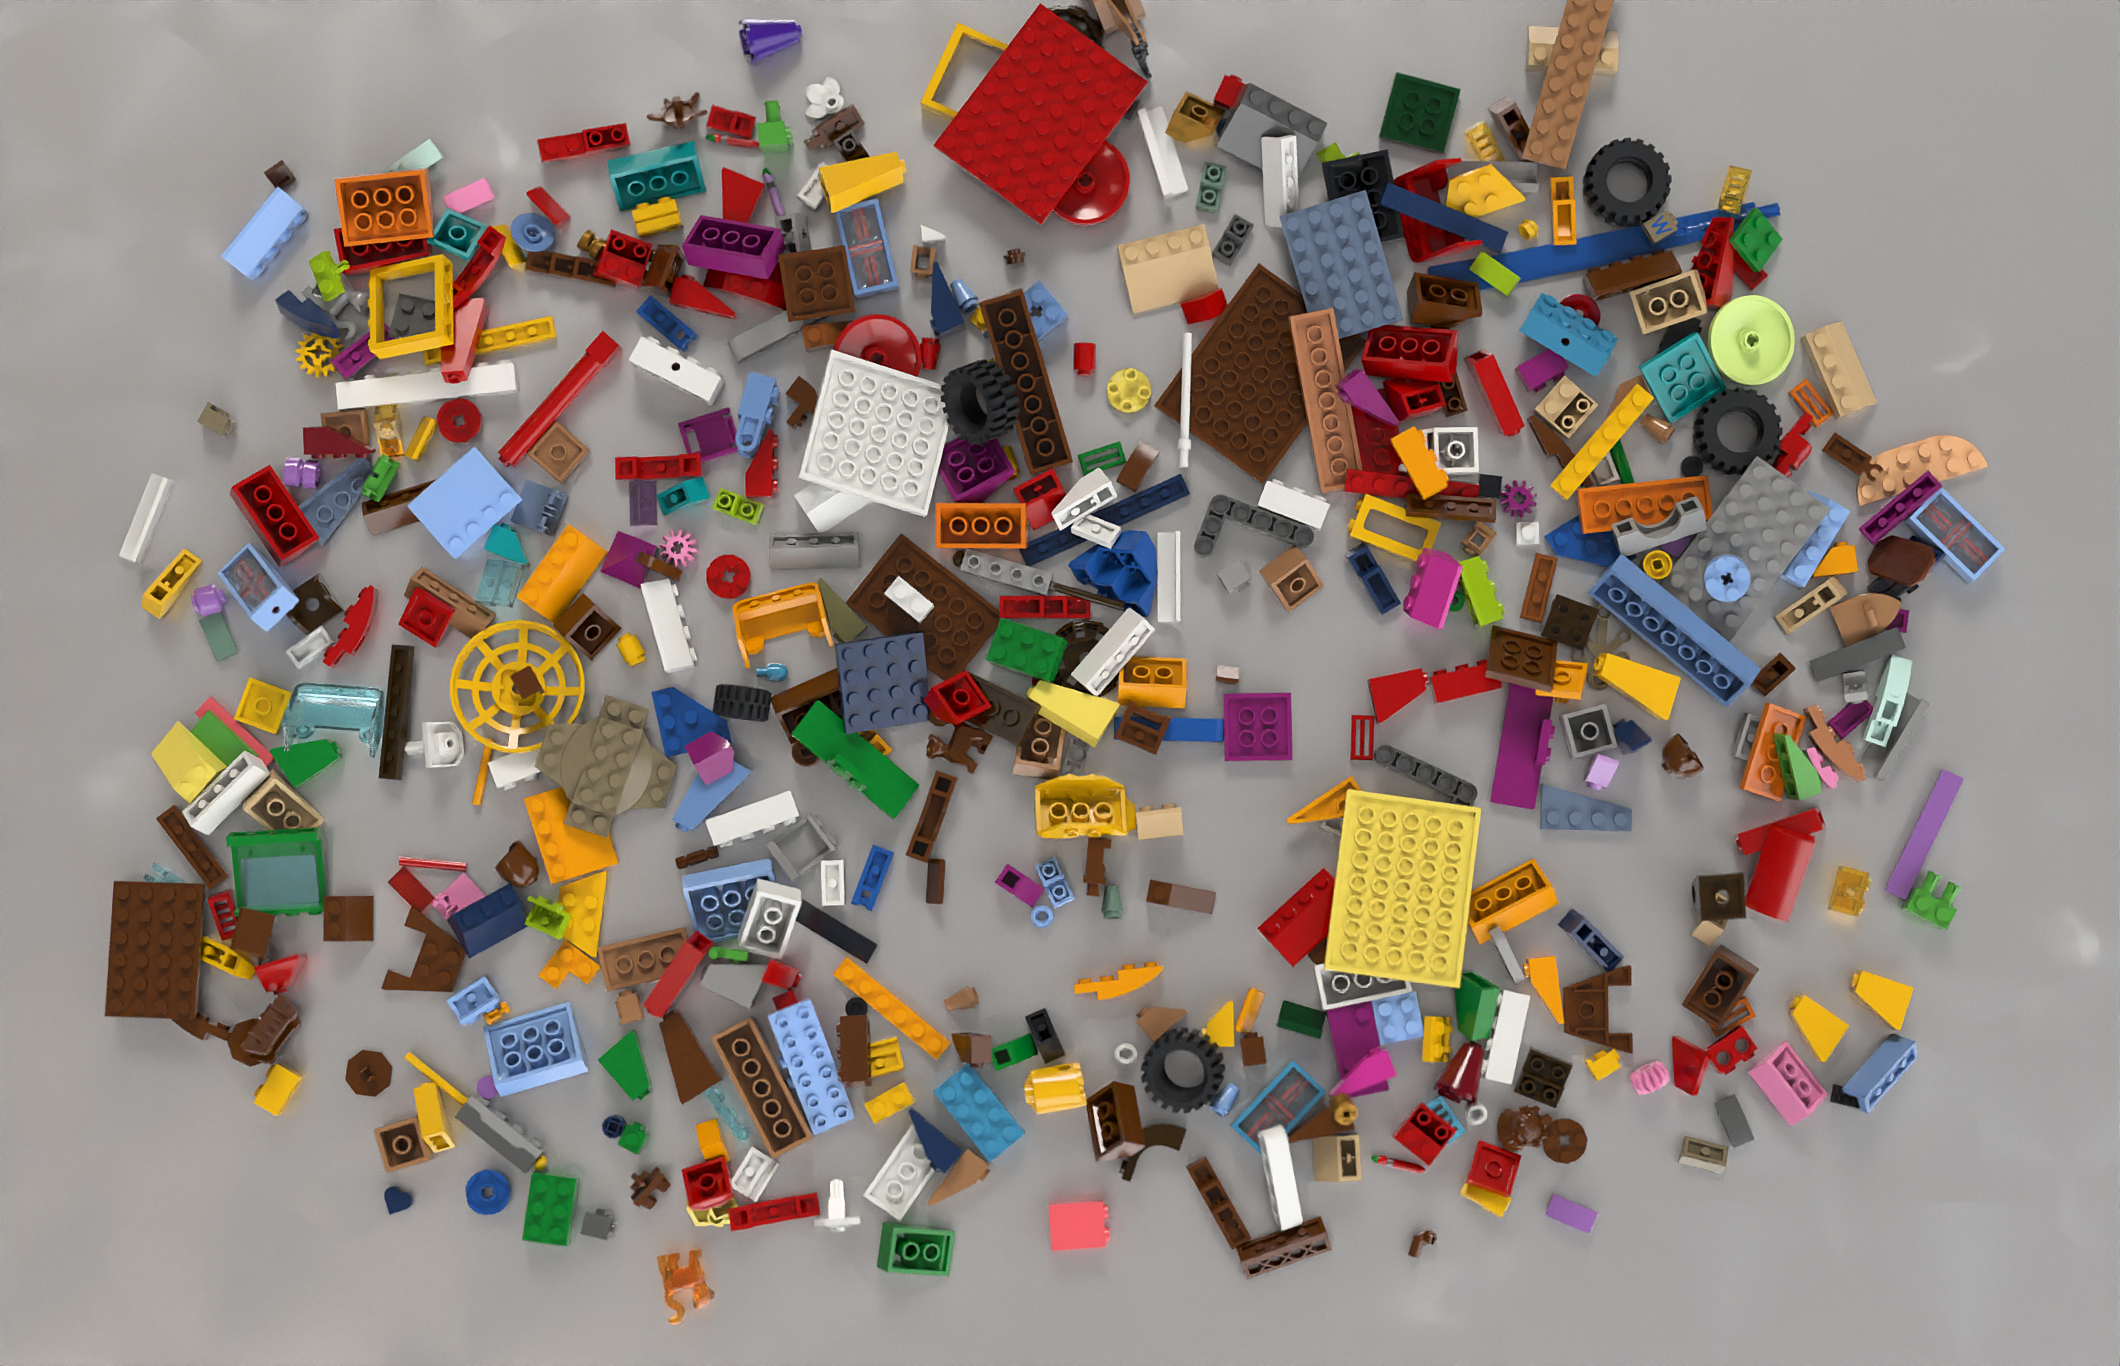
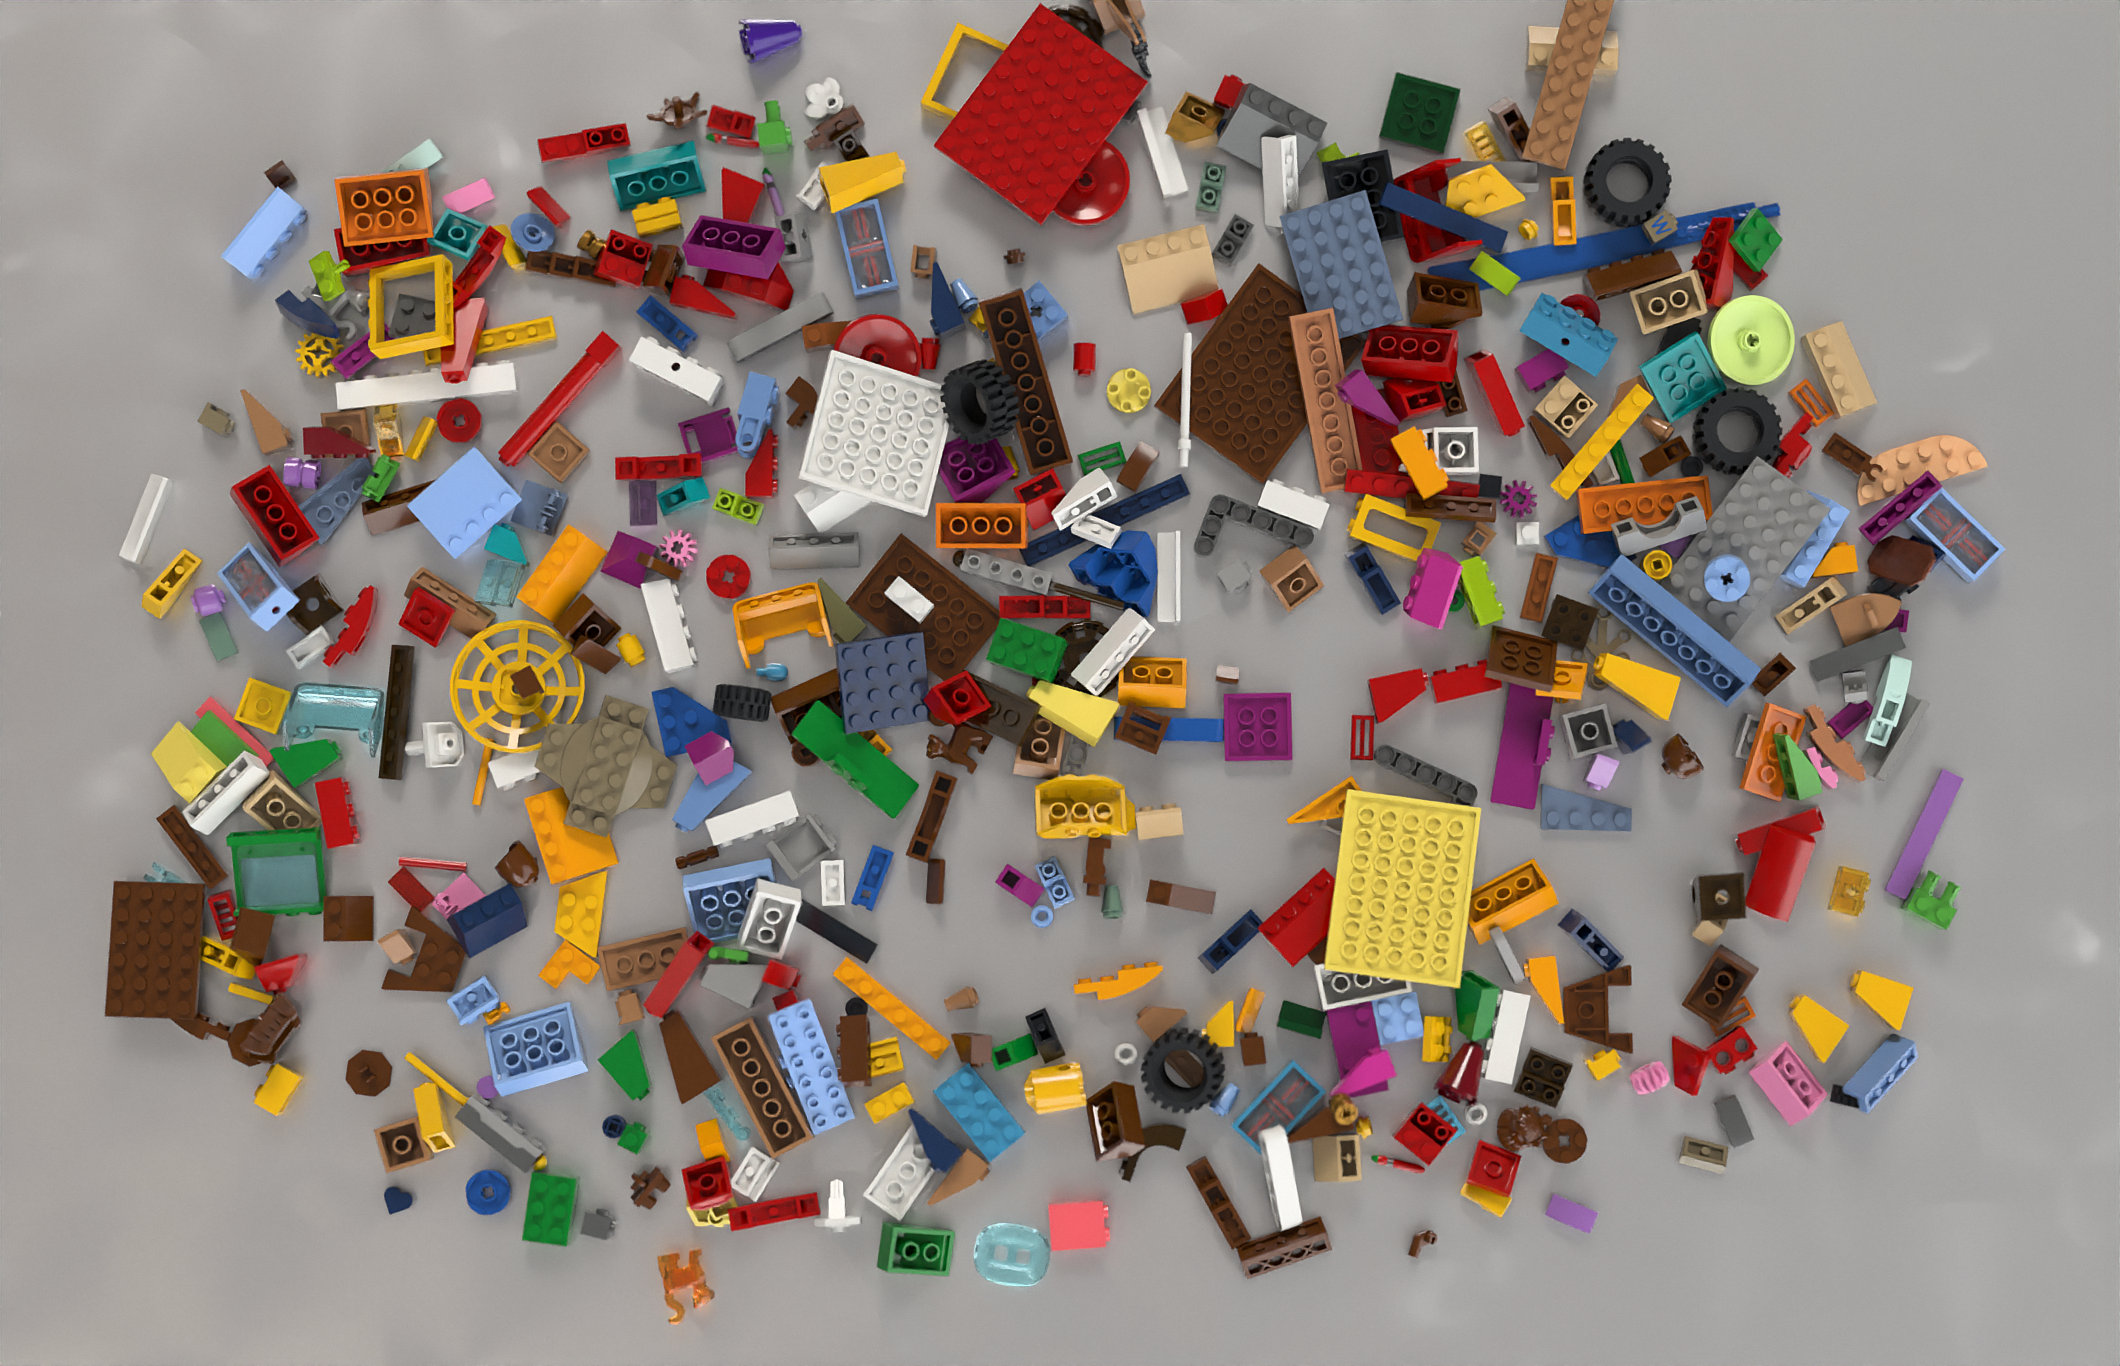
(251, 993): none -> yellow tile
(268, 429): none -> medium nougat slope
(337, 812): none -> red brick
(398, 946): none -> medium nougat slope
(548, 918): lime bracket -> none
(594, 655): none -> reddish brown slope
(816, 283): reddish brown plate -> none
(931, 237): white slope -> none
(1014, 1238): none -> clear light blue piece
(1186, 1067): none -> medium nougat tile
(1231, 942): none -> dark blue slope
(1364, 1127): none -> yellow plate
(1665, 456): none -> reddish brown slope
(1731, 202): clear yellow slope -> none

